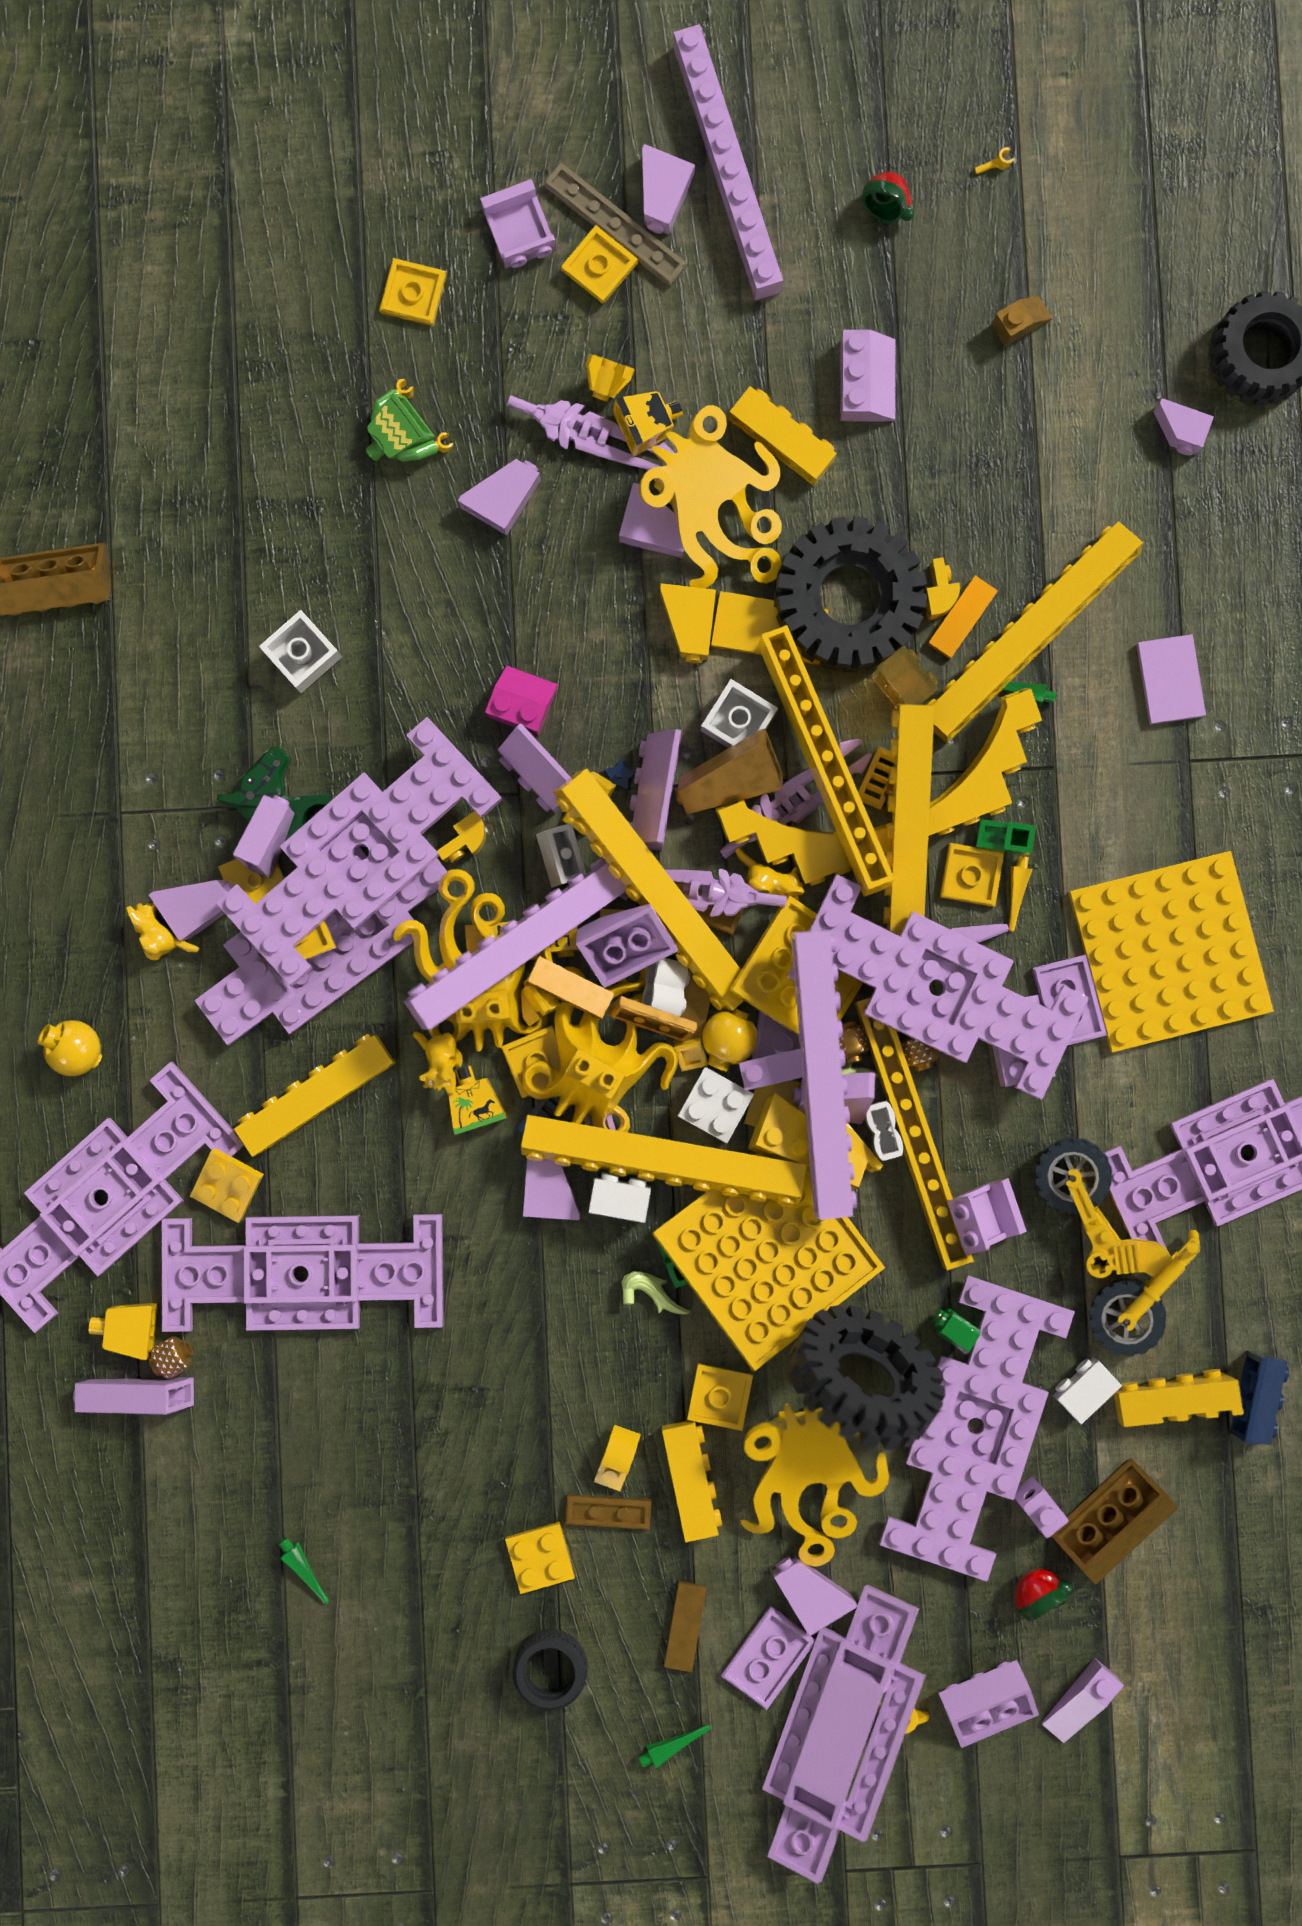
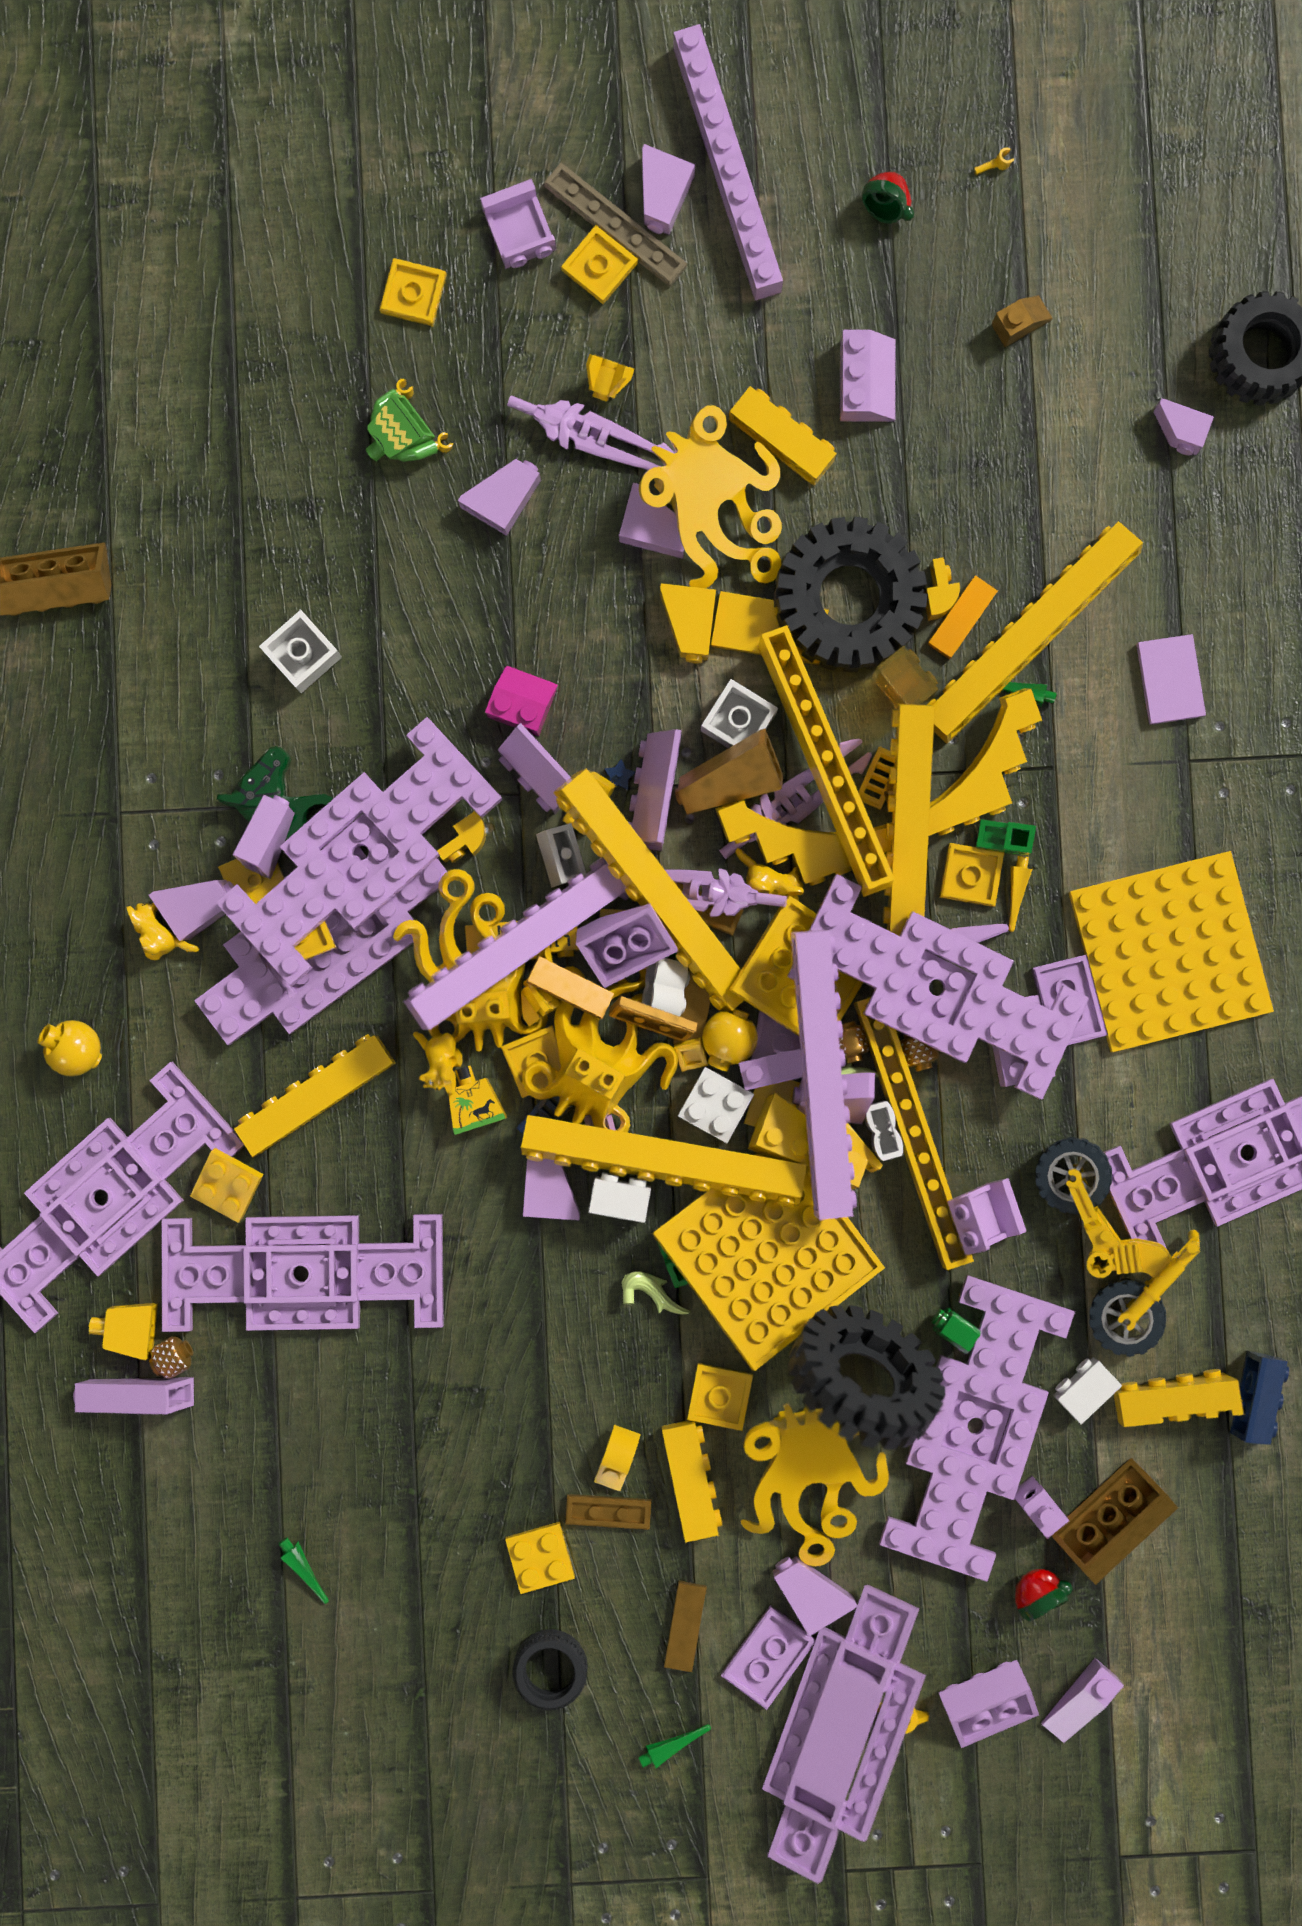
(645, 419): yellow torso -> none

